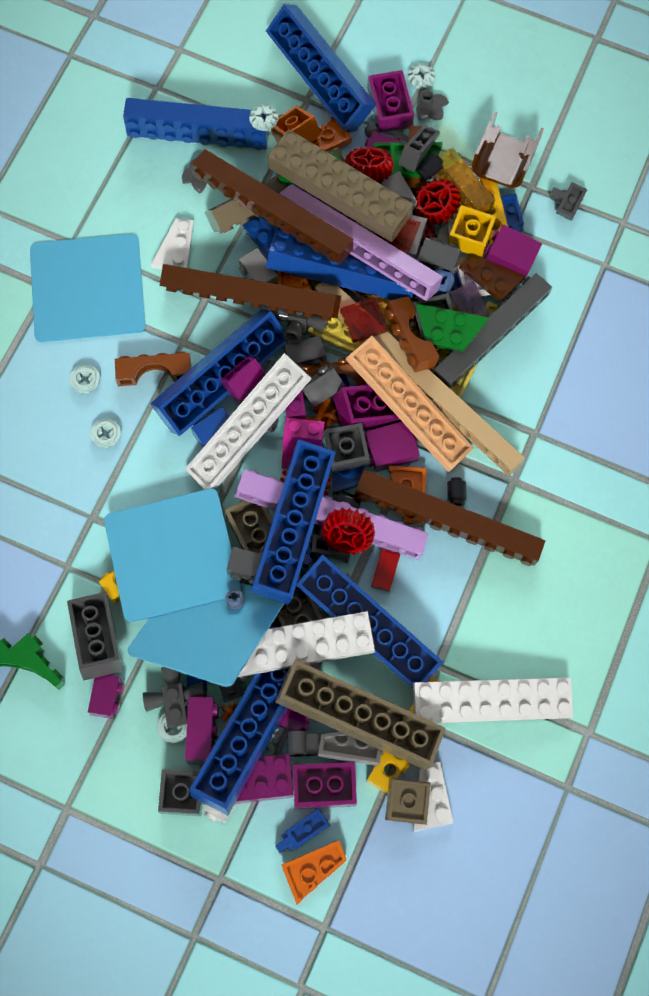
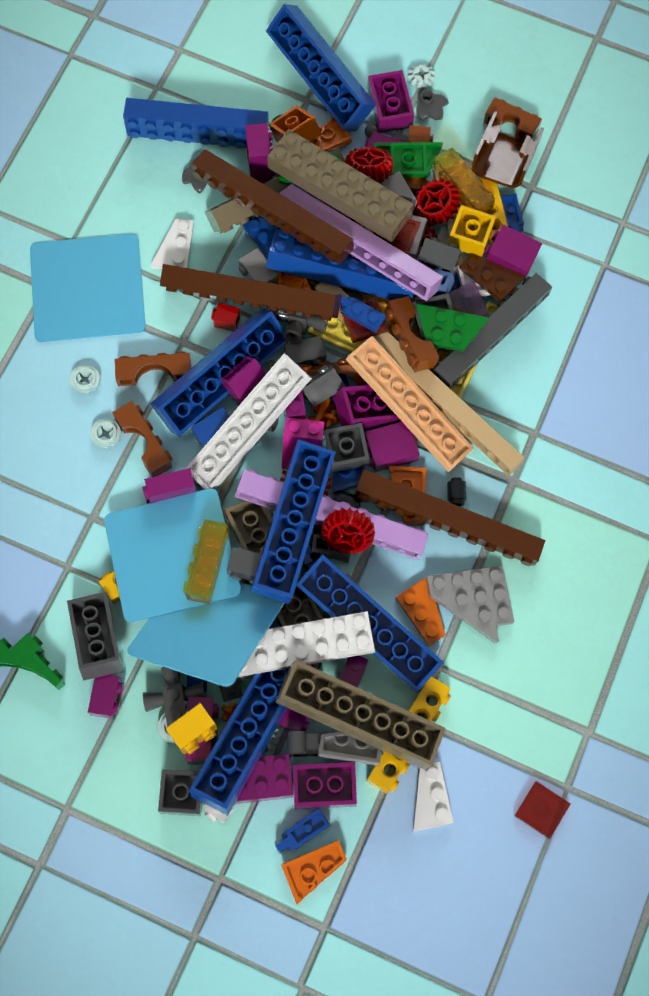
(131, 421): none -> dark orange arch
(168, 486): none -> magenta brick
(192, 729): none -> yellow brick
(206, 562): none -> clear yellow brick
(226, 317): none -> red brick
(232, 594): sand blue bush -> none
(257, 121): light aqua gear -> none
(258, 148): none -> magenta brick
(354, 670): none -> magenta brick
(362, 313): none -> blue hinge
(385, 570): red tile -> none
(408, 801): dark tan tile -> none
(418, 148): dark grey slope -> none
(422, 612): none -> orange wing
(430, 167): black brick -> none
(474, 597): none -> light grey wing
(493, 700): white plate -> none
(526, 122): none -> dark orange arch
(542, 809): none -> clear red tile
(568, 200): dark grey hinge -> none

